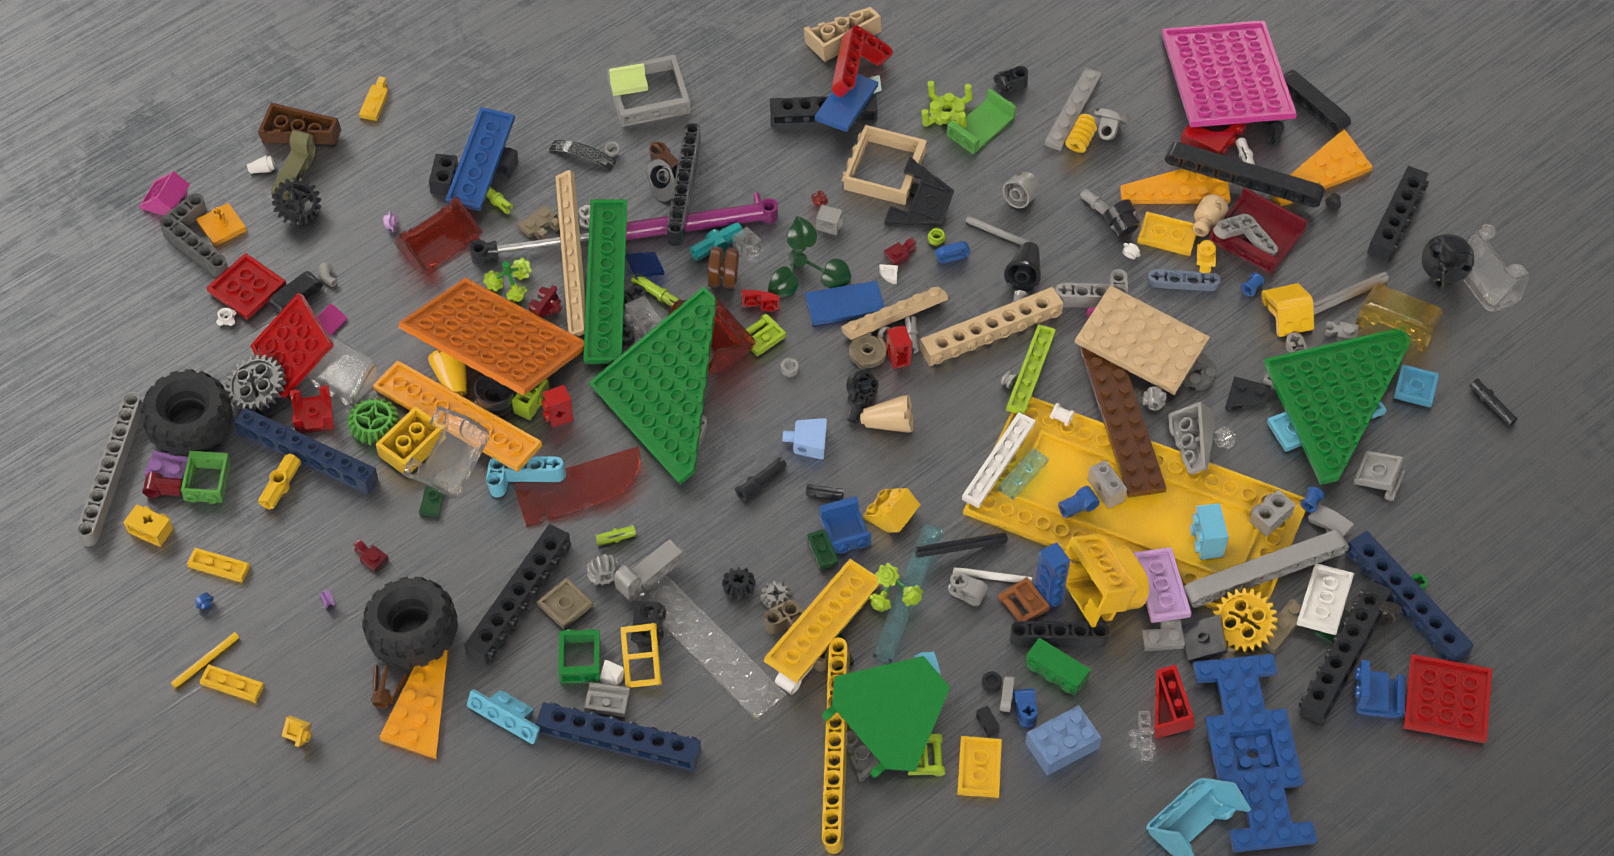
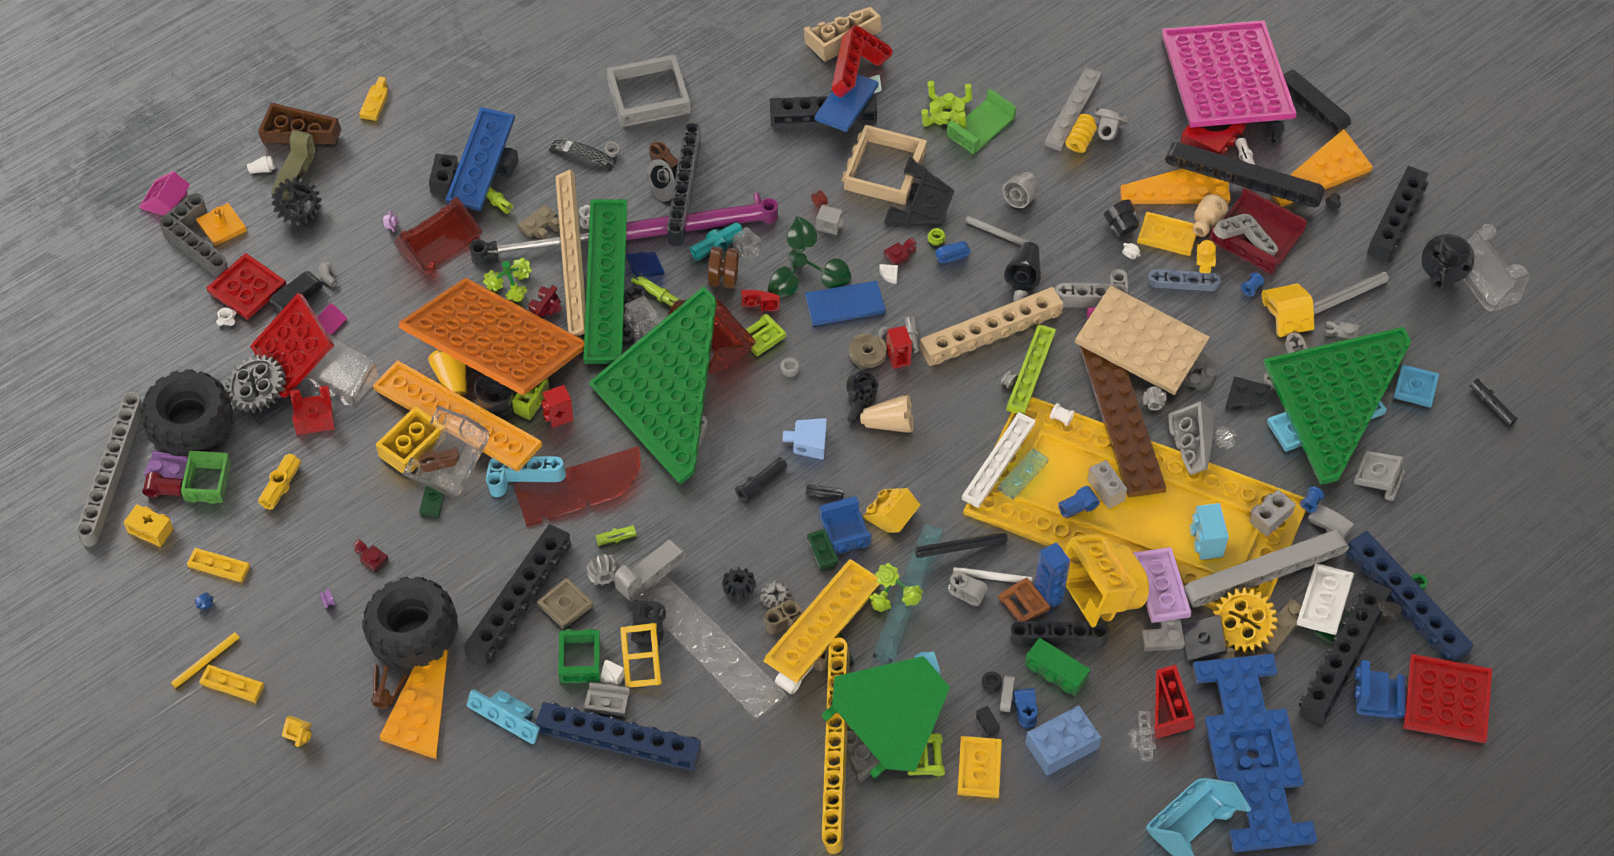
(309, 451): dark blue brick -> none
(365, 414): bright green gear -> none
(441, 459): none -> reddish brown piece
(628, 79): yellowish green panel -> none
(894, 313): tan plate -> none
(1012, 79): black piece -> none
(1094, 201): light grey axle -> none
(1401, 313): clear yellow windscreen -> none

